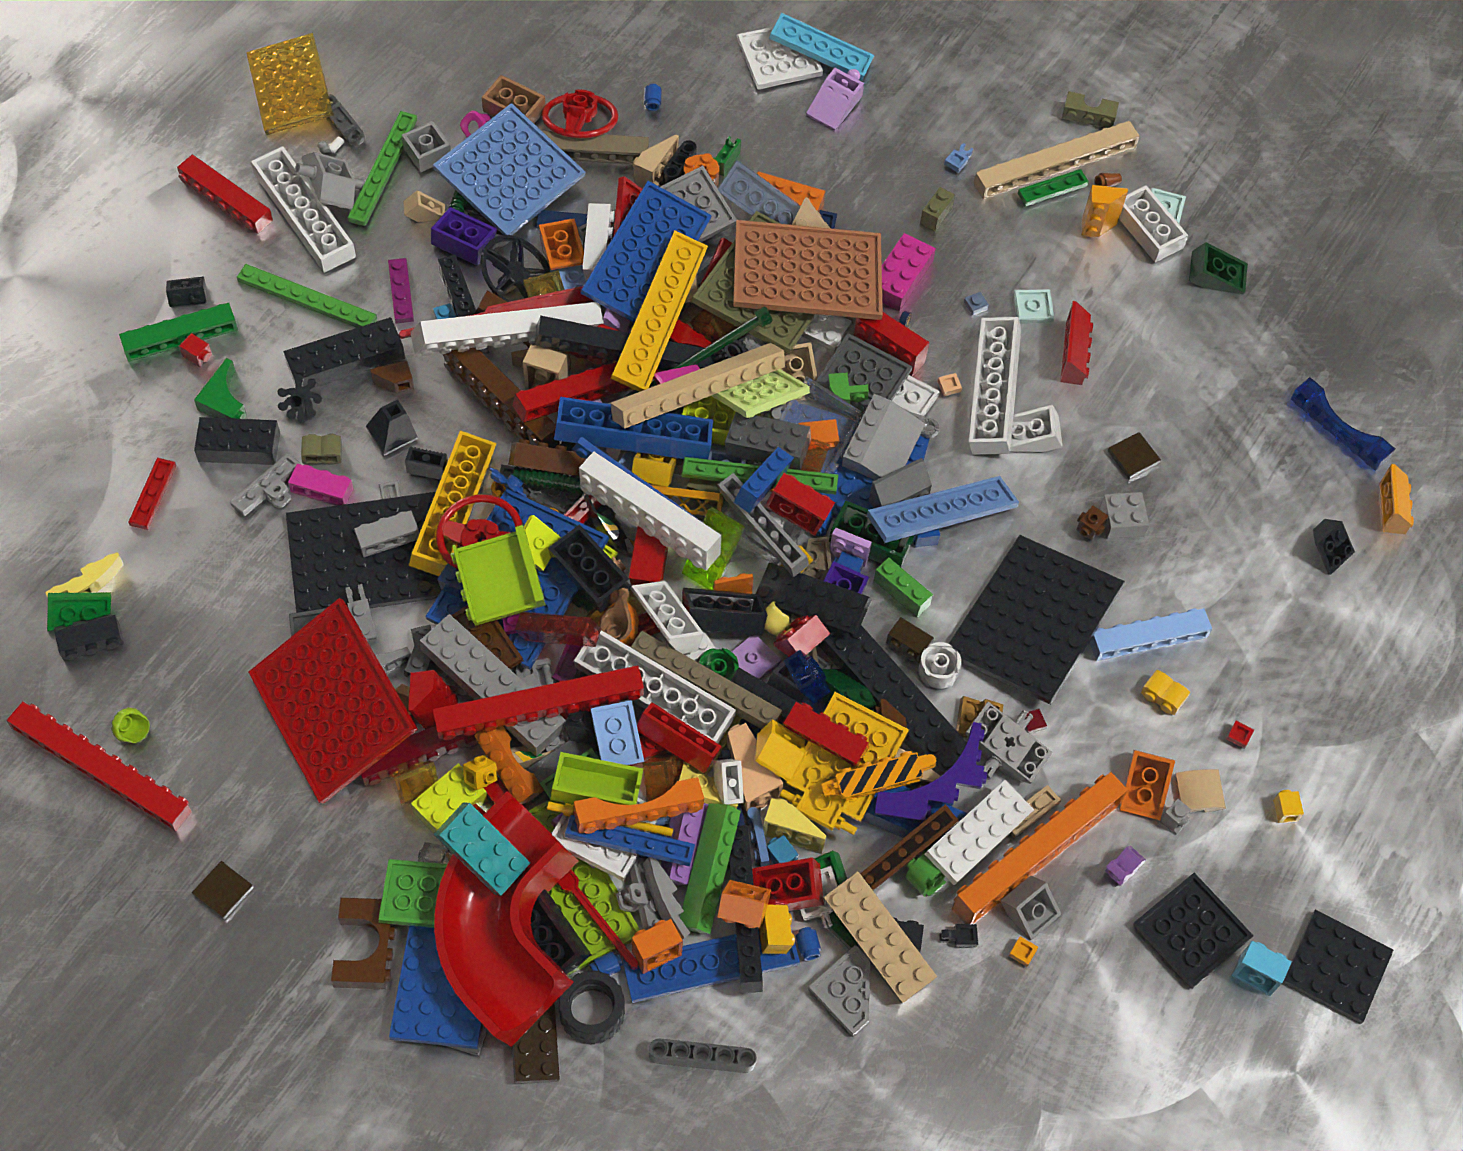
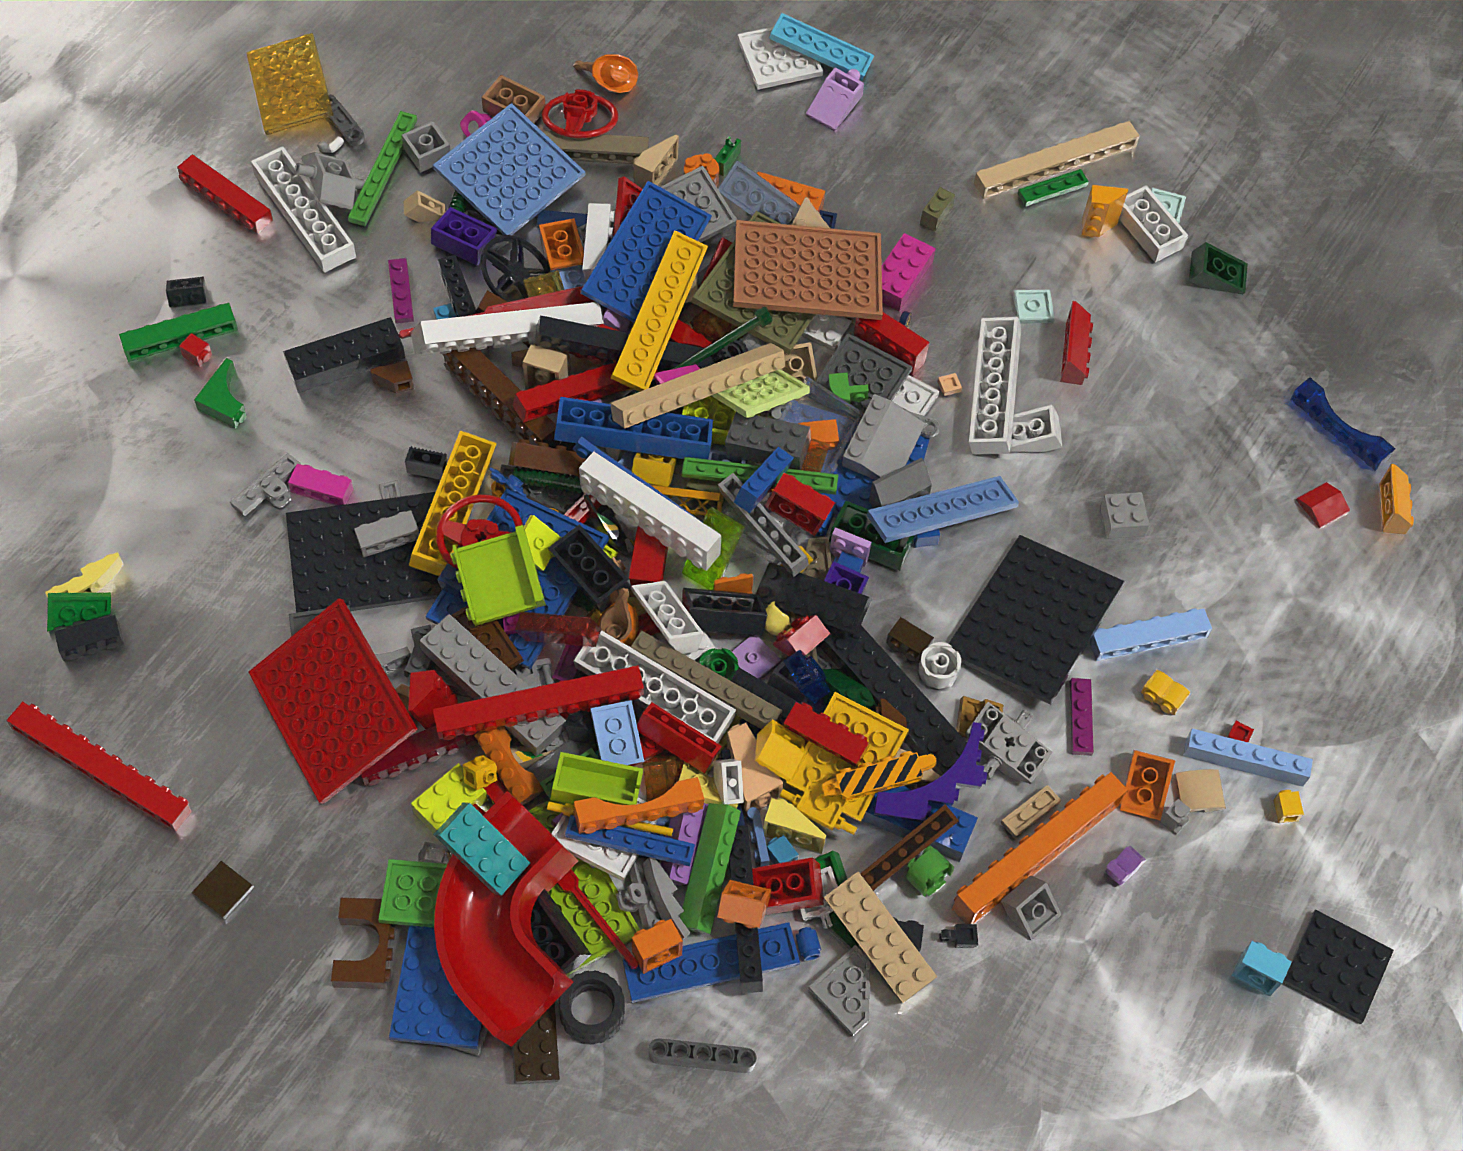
(130, 725): lime hair -> none
(152, 493): red tile -> none
(237, 441): black brick -> none
(300, 399): black animal -> none
(305, 297): bright green plate -> none
(321, 449): olive brick -> none
(361, 612): light grey hinge -> none
(391, 428): black slope -> none
(414, 781): clear yellow slope -> none
(607, 963): blue brick -> none
(612, 72): none -> orange hat
(652, 97): blue brick -> none
(675, 167): black beam -> none
(776, 930): yellow brick -> none
(903, 587): bright green brick -> none
(958, 159): medium blue plate -> none
(976, 303): sand blue plate -> none
(979, 832): white plate -> none
(1023, 951): light orange plate -> none
(1037, 723): dark red tile -> none
(1077, 110): olive arch -> none
(1081, 716): none -> magenta plate
(1092, 523): reddish brown brick -> none
(1108, 179): dark orange cone -> none
(1134, 455): dark brown tile -> none
(1193, 930): black plate -> none
(1248, 757): none -> light blue brick
(1324, 504): none -> red slope
(1332, 544): black slope -> none

